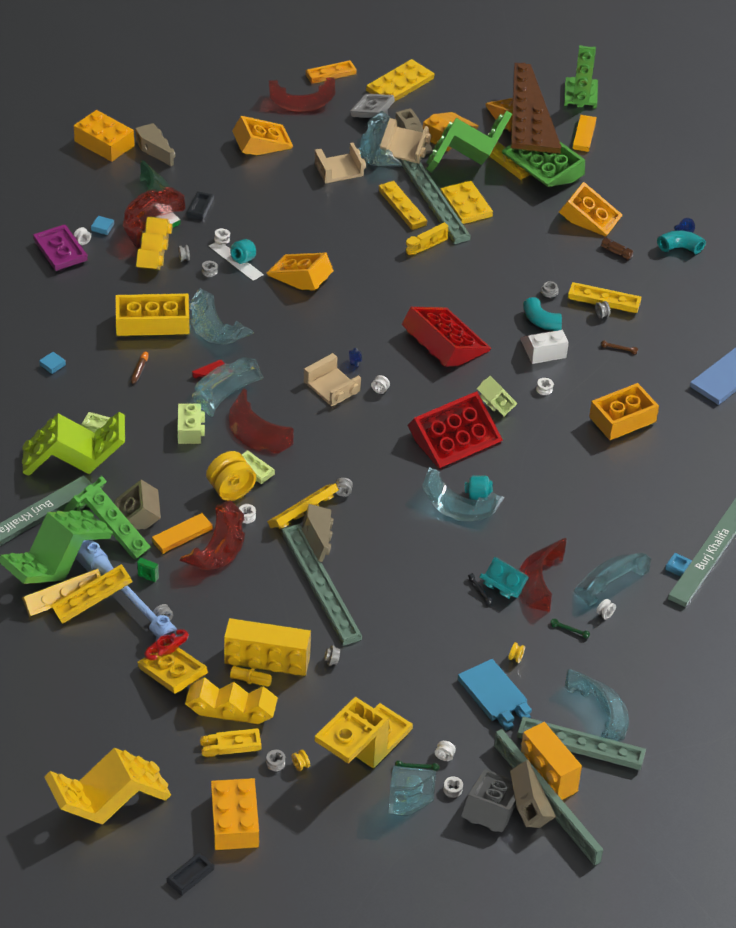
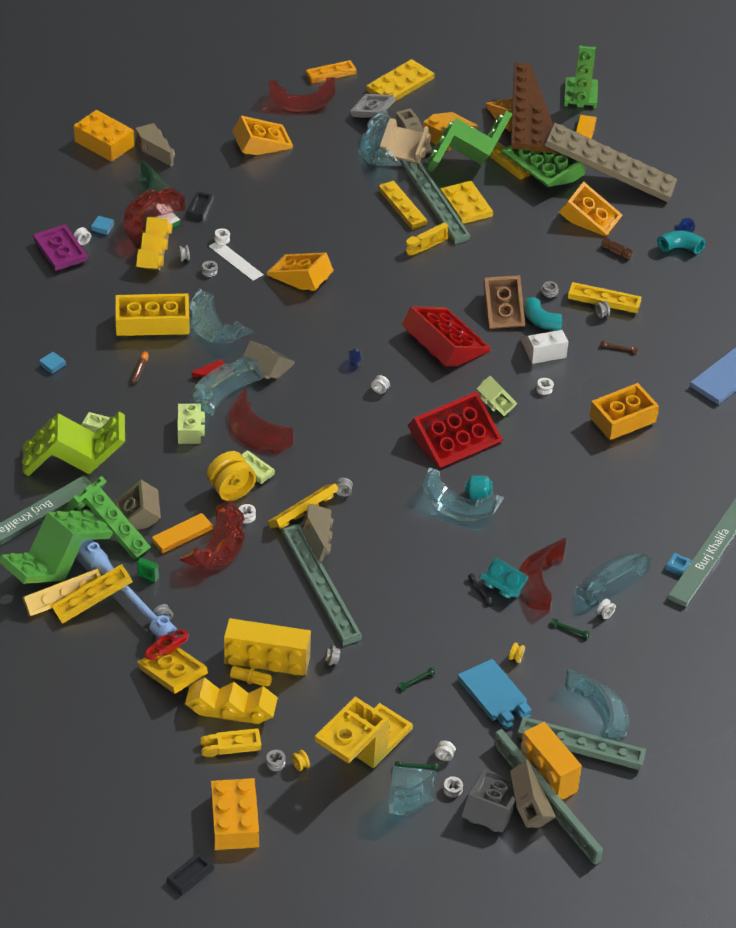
(107, 786): yellow bracket -> none
(243, 251): teal head -> none
(269, 361): none -> dark tan slope
(329, 381): tan panel -> none
(341, 166): tan panel -> none
(402, 686): none -> dark green hinge
(504, 302): none -> medium nougat slope
(611, 162): none -> dark tan plate

